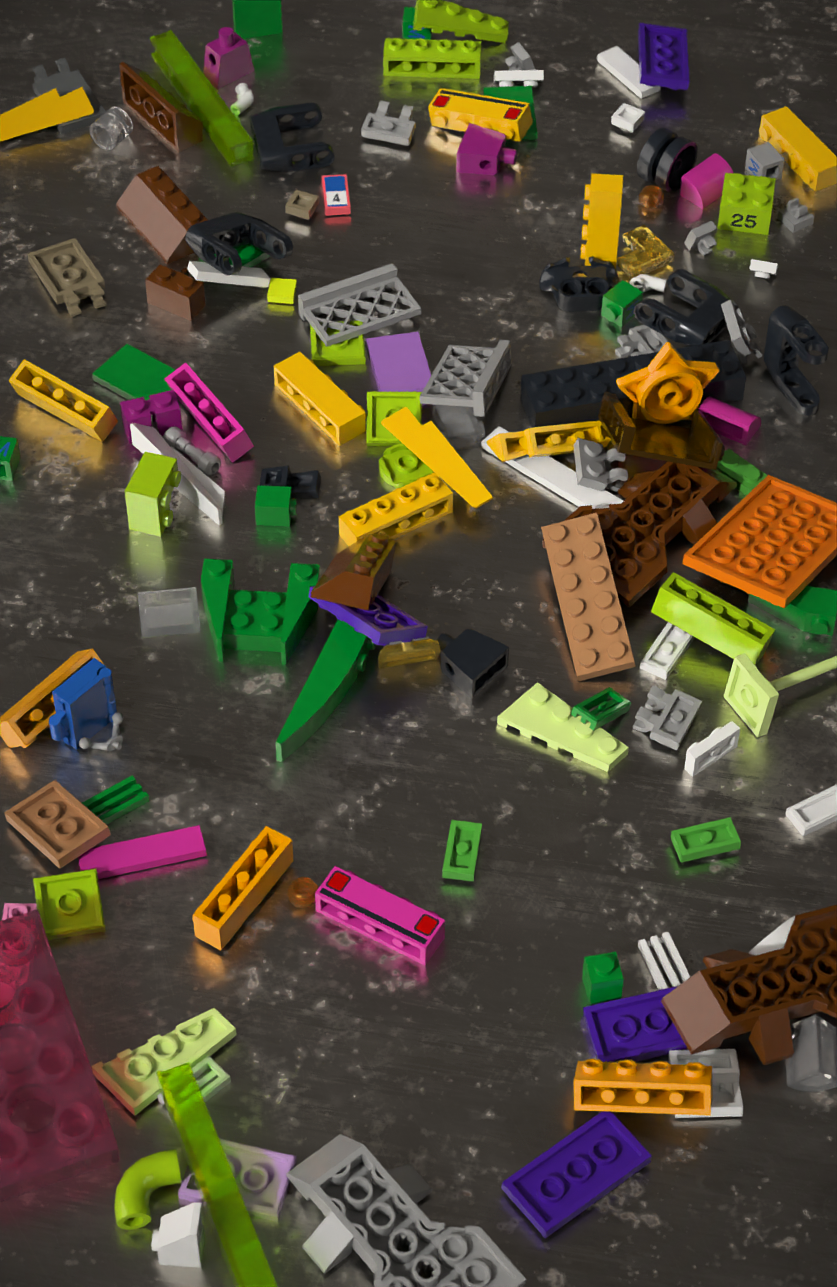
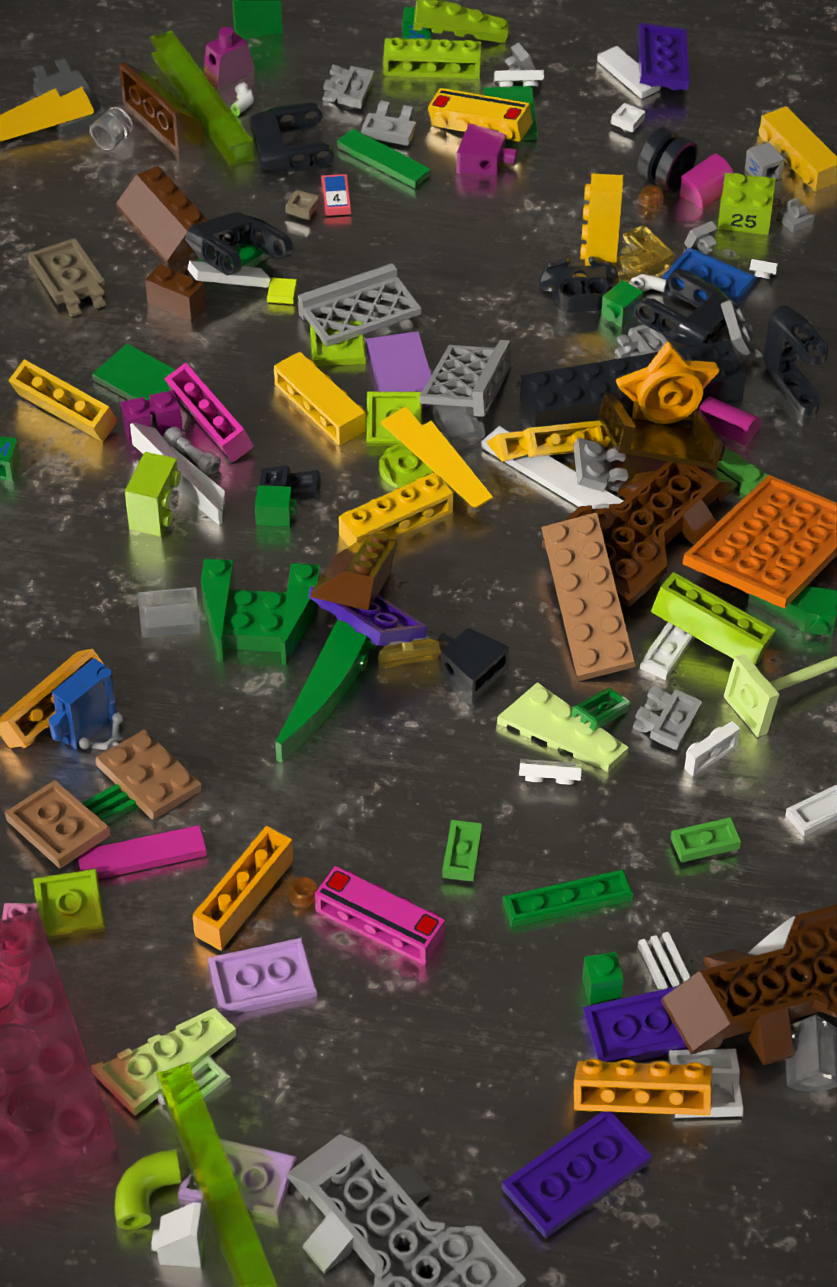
(148, 774): none -> medium nougat plate
(262, 977): none -> lavender tile
(354, 89): none -> light grey plate
(383, 158): none -> green tile
(538, 770): none -> white plate
(567, 898): none -> green tile
(727, 278): none -> blue tile

